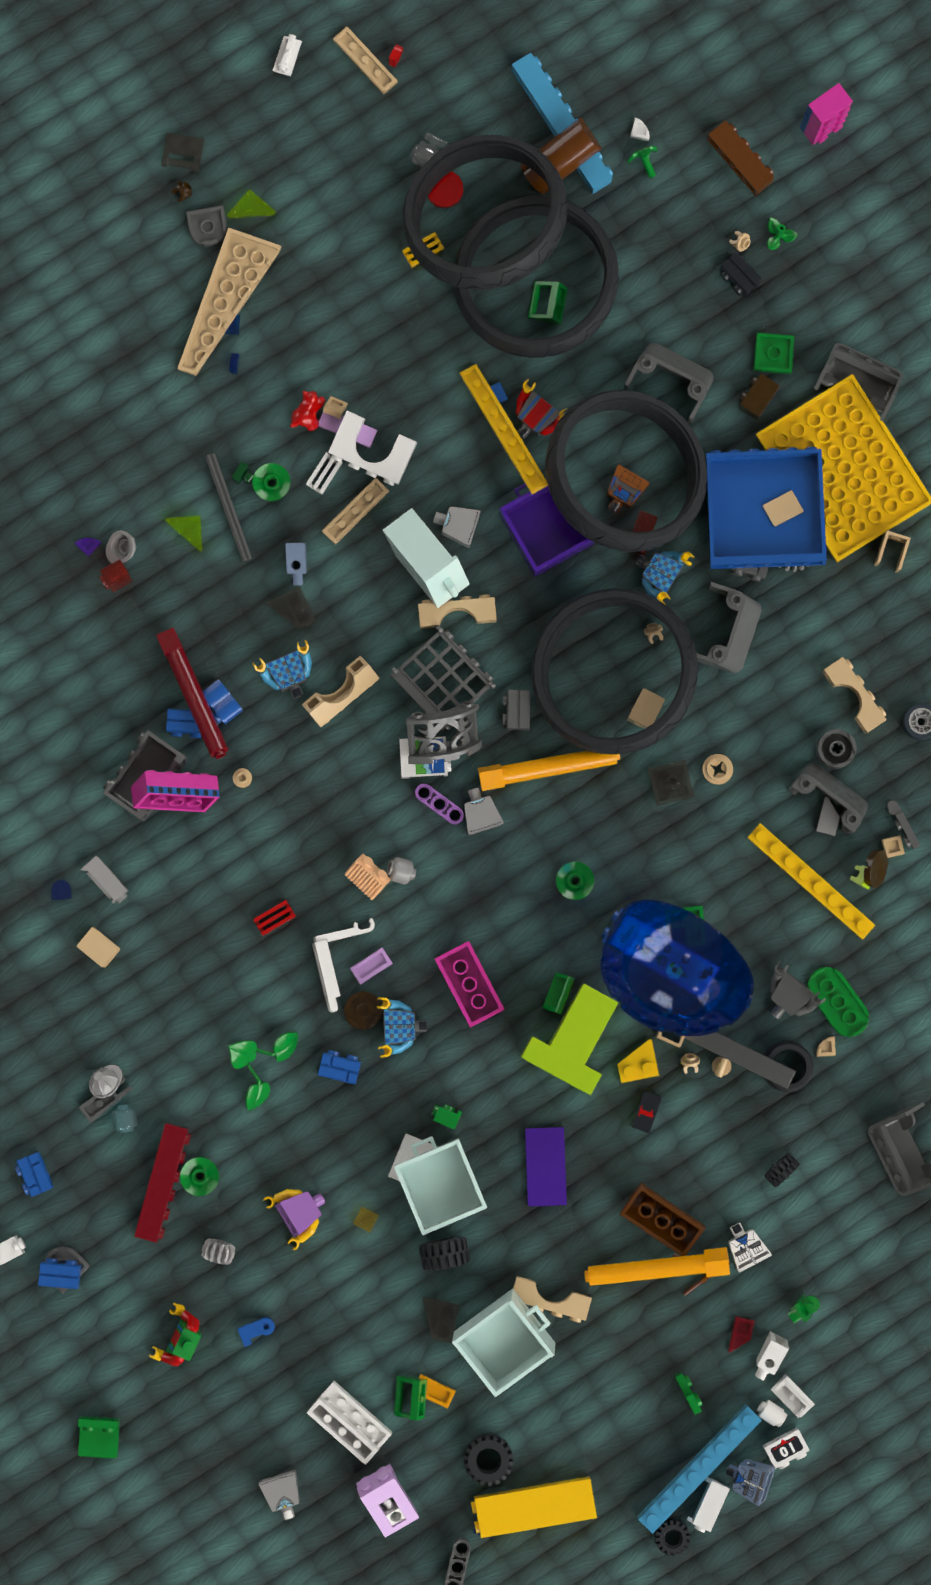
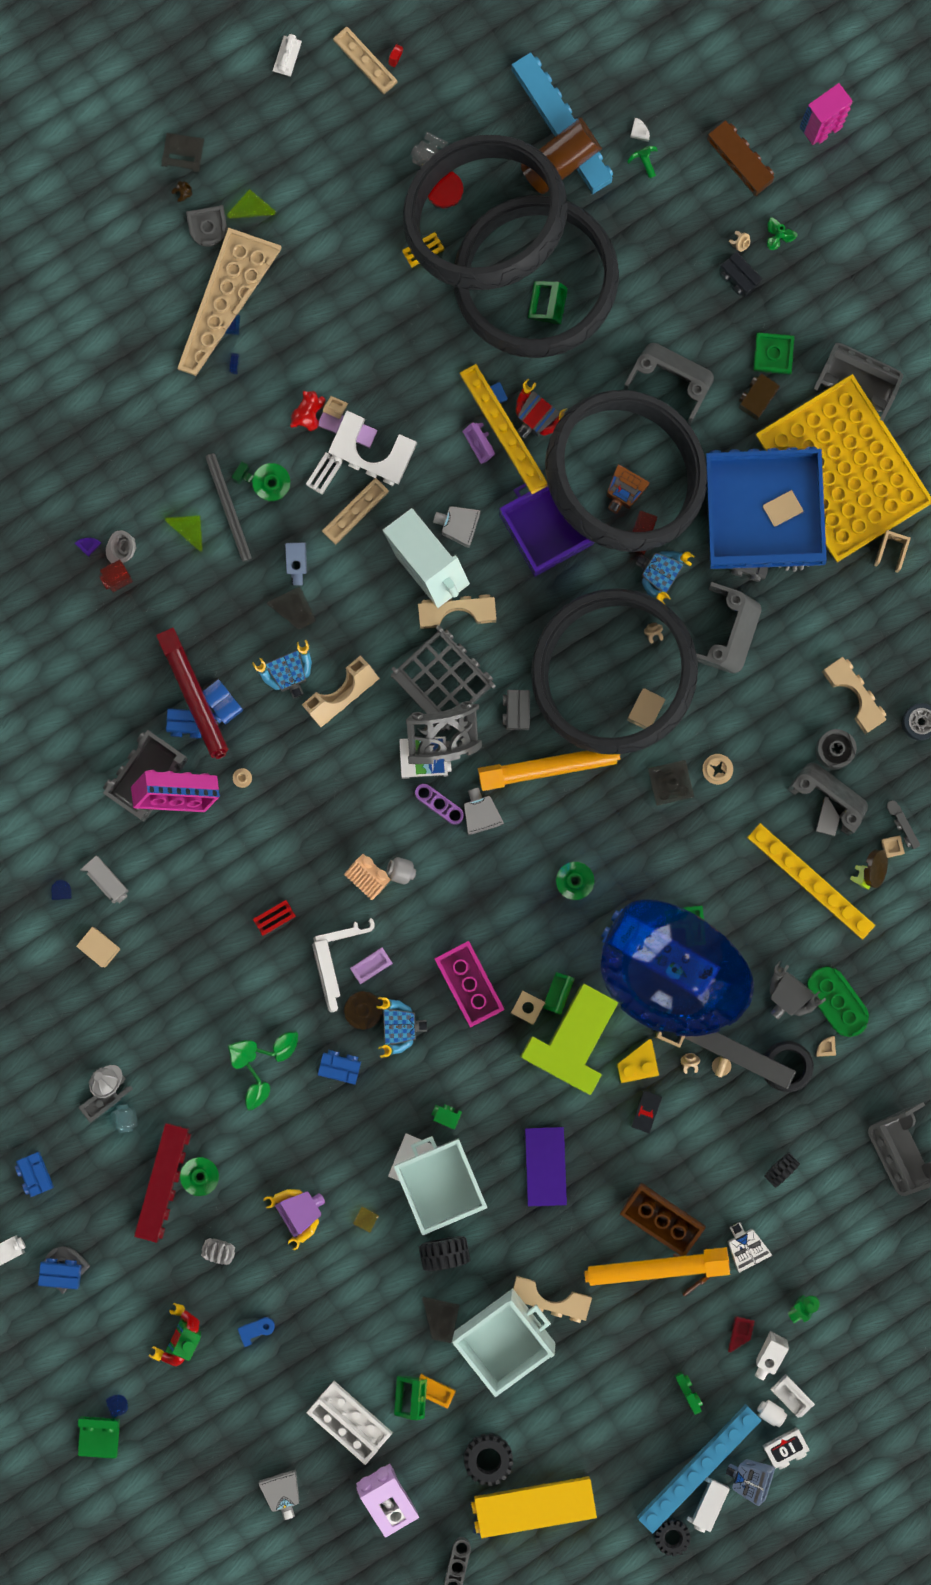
(117, 1405): none -> clear blue tile
(479, 442): none -> medium lavender plate
(518, 1011): none -> tan piece

